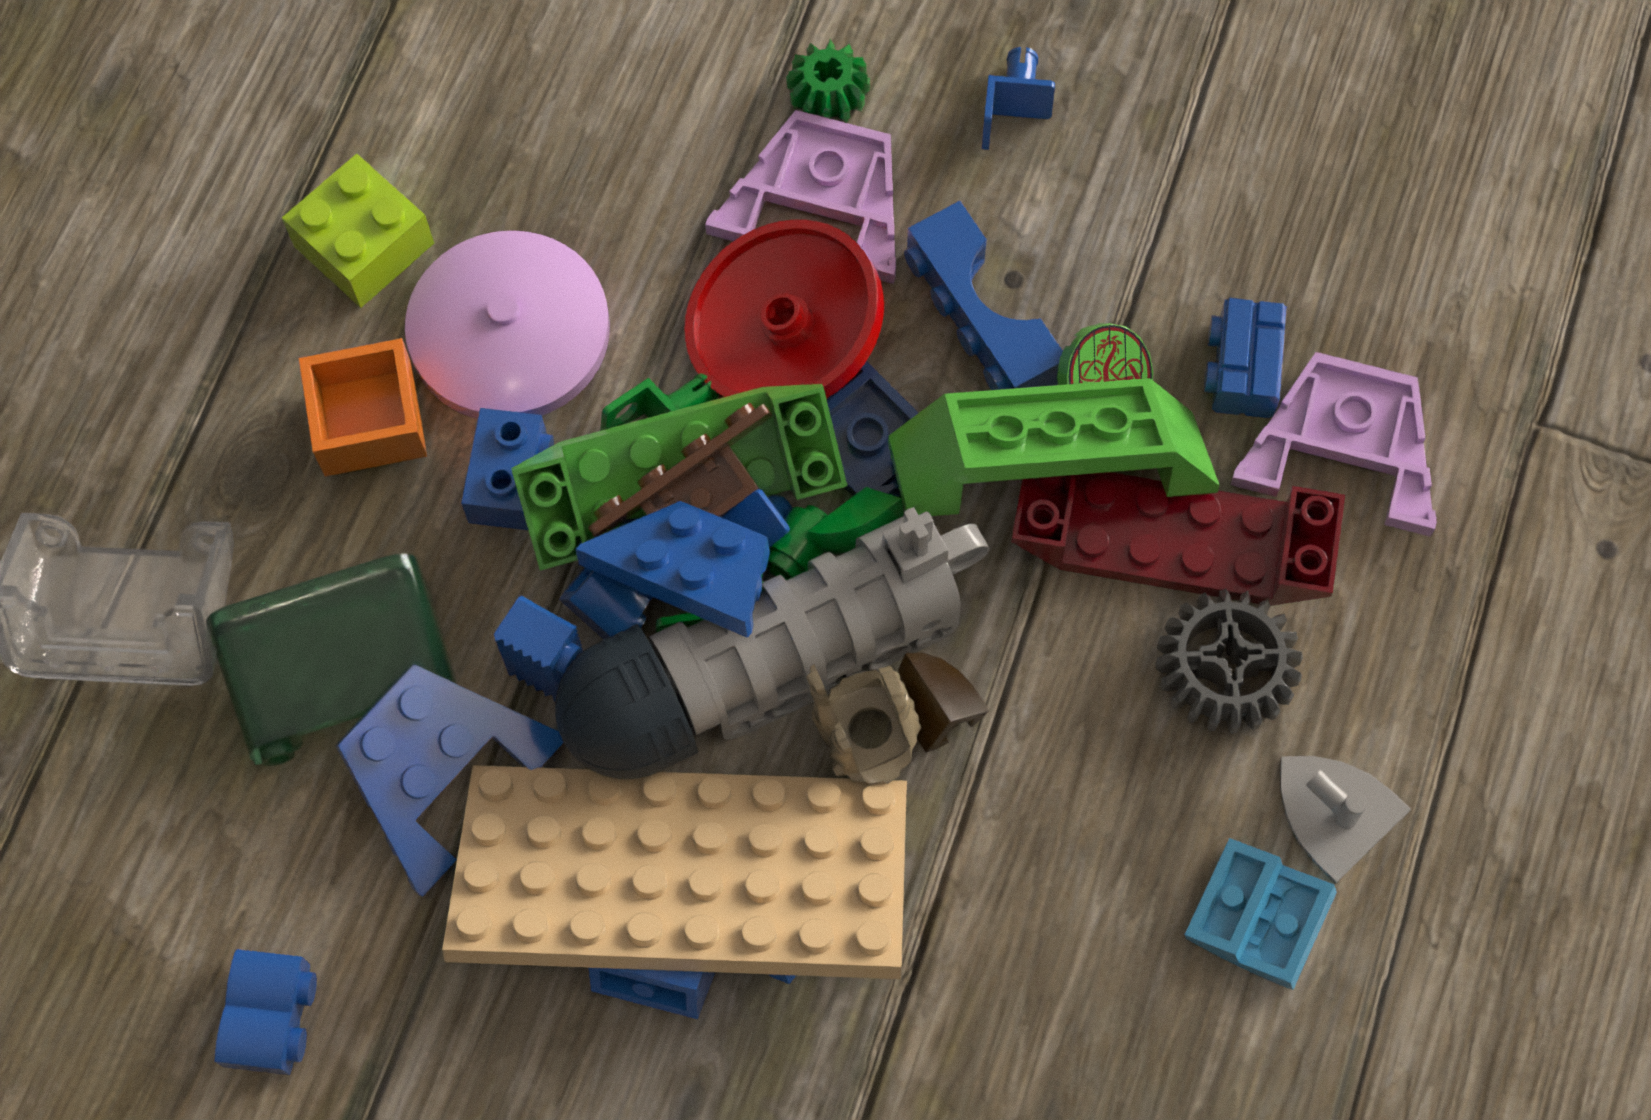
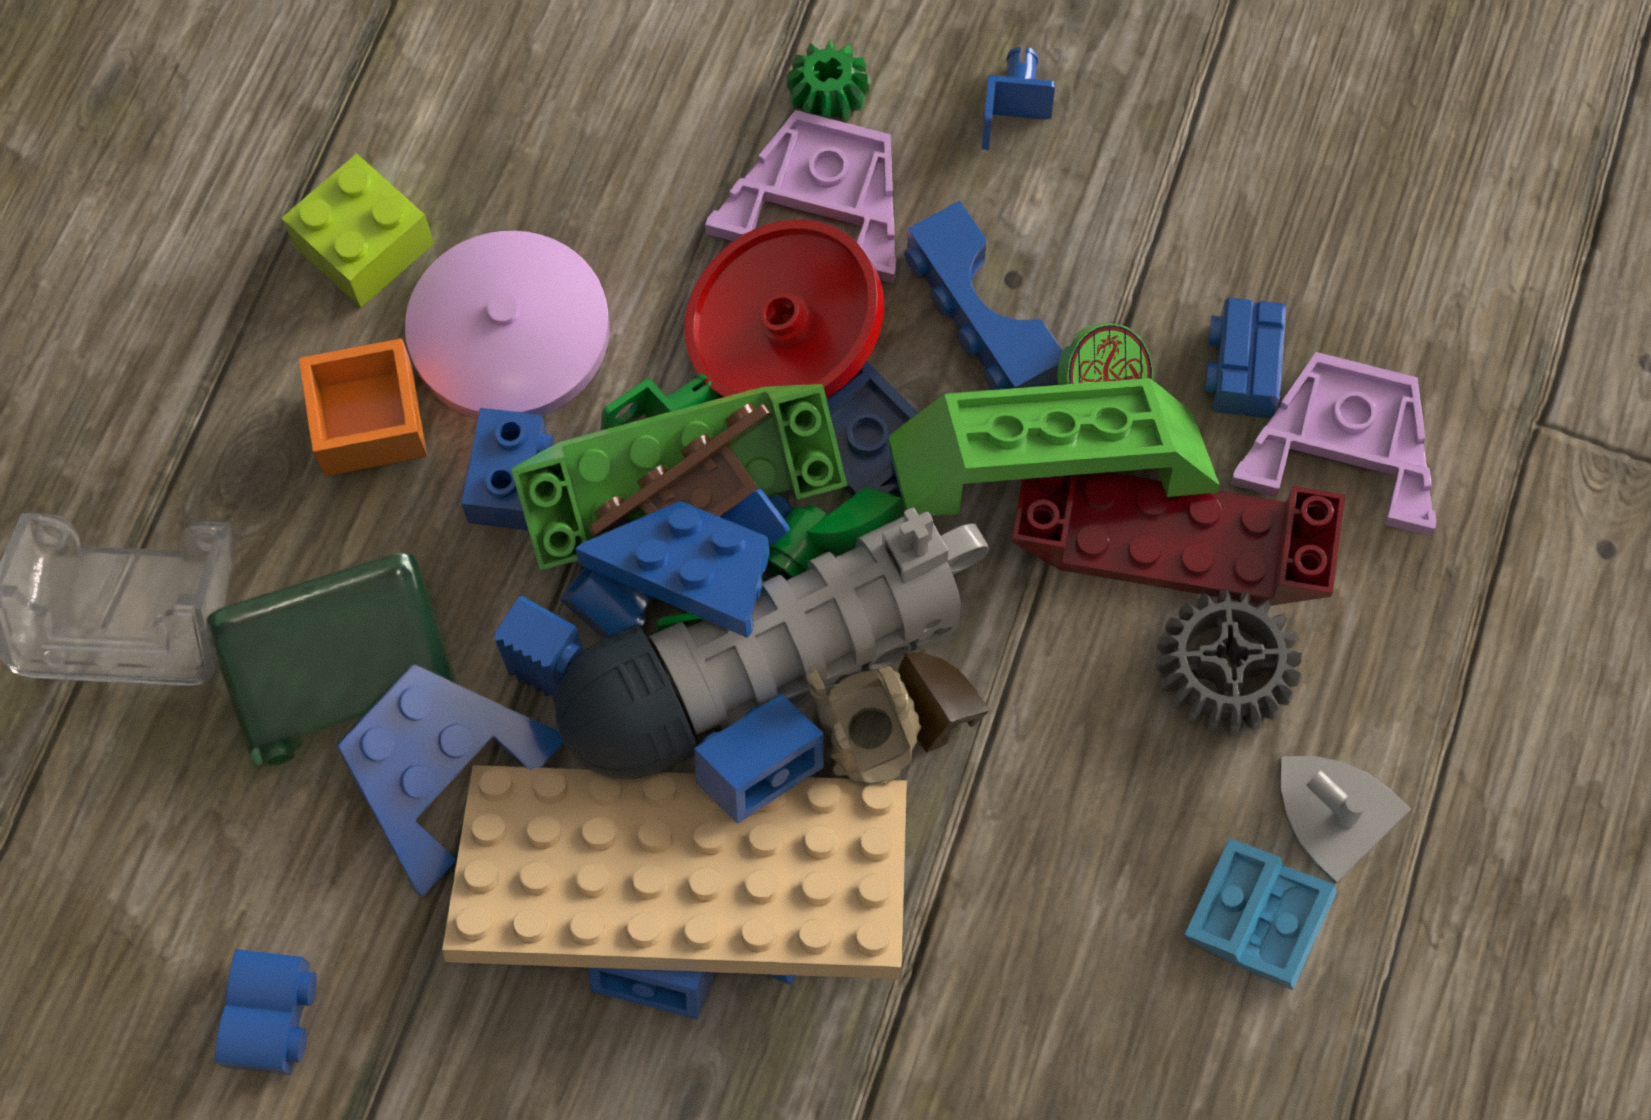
(758, 757): none -> blue brick

